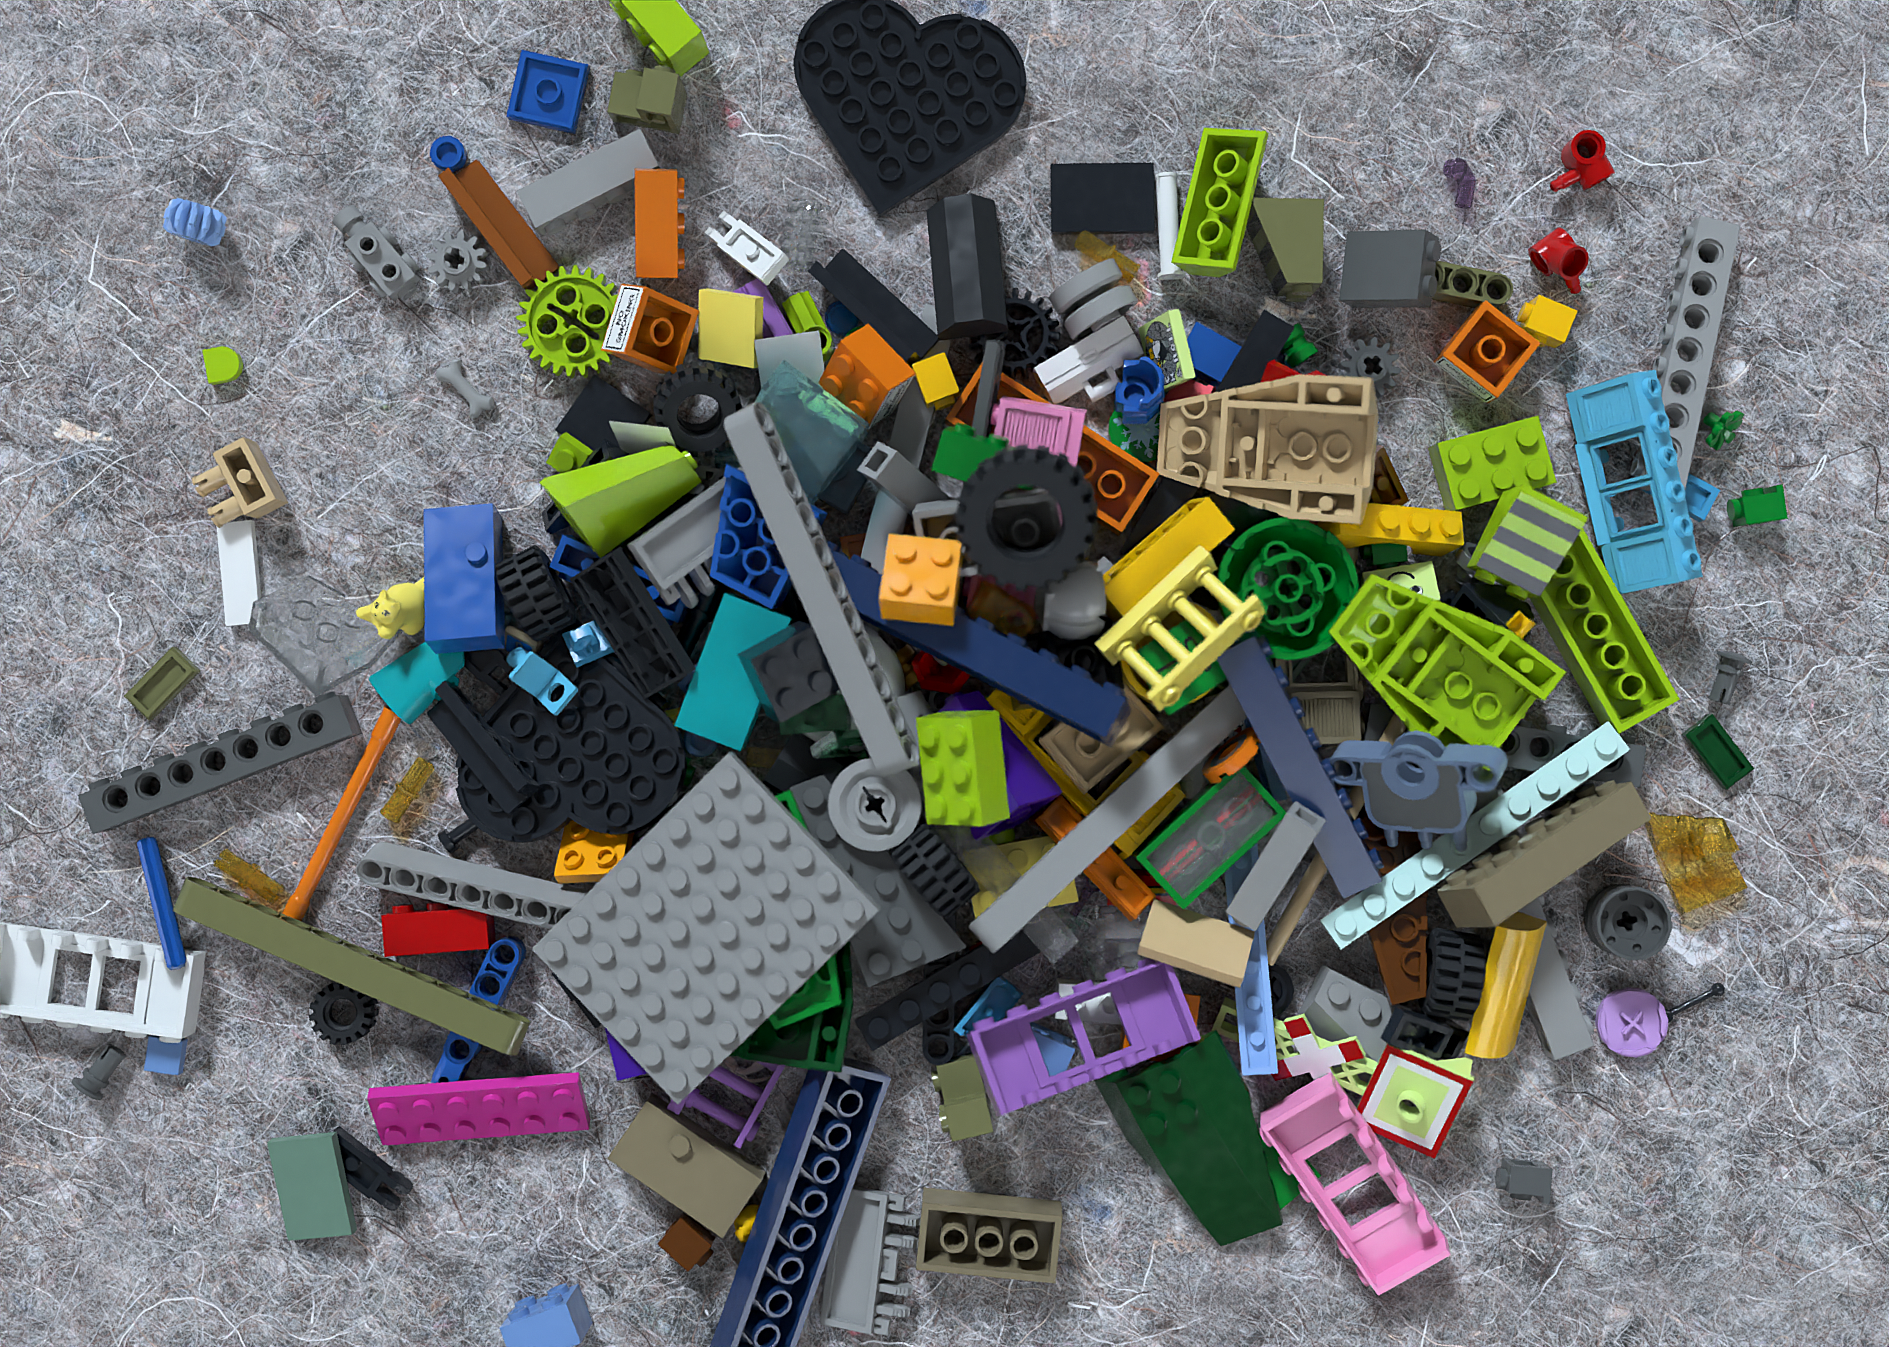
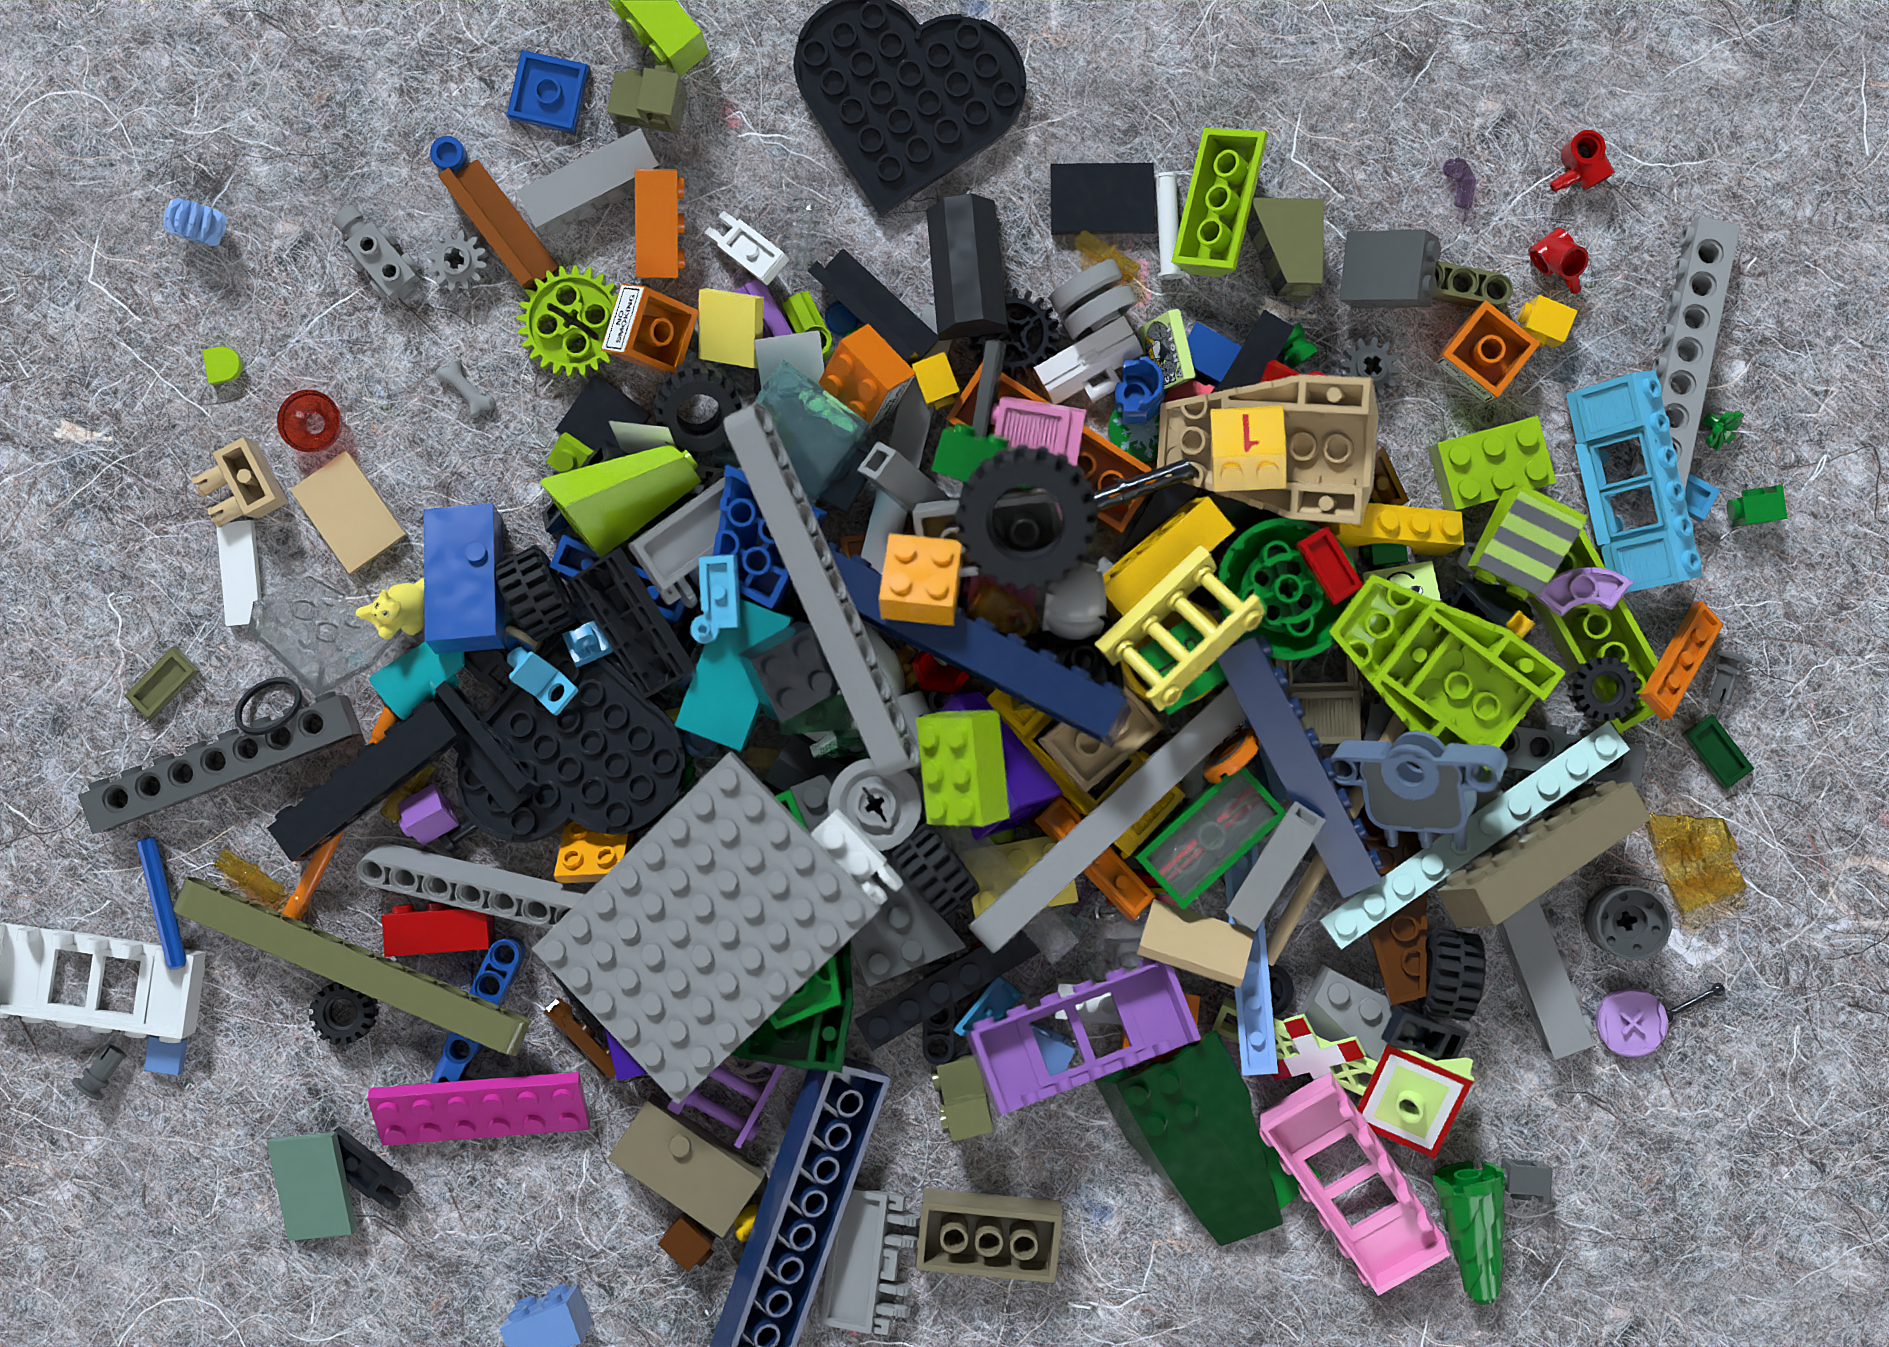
(277, 725): none -> black piece
(295, 413): none -> clear red piece
(348, 512): none -> tan tile
(367, 780): none -> black brick
(427, 815): none -> medium lavender brick
(581, 1038): none -> reddish brown hinge
(718, 597): none -> medium azure hinge
(856, 855): none -> white hinge
(1179, 470): none -> black pin
(1248, 448): none -> yellow slope
(1329, 565): none -> red tile
(1475, 1221): none -> green cone
(1506, 986): yellow brick -> none
(1584, 586): none -> lavender tile
(1624, 683): none -> black tyre
(1681, 660): none -> orange tile

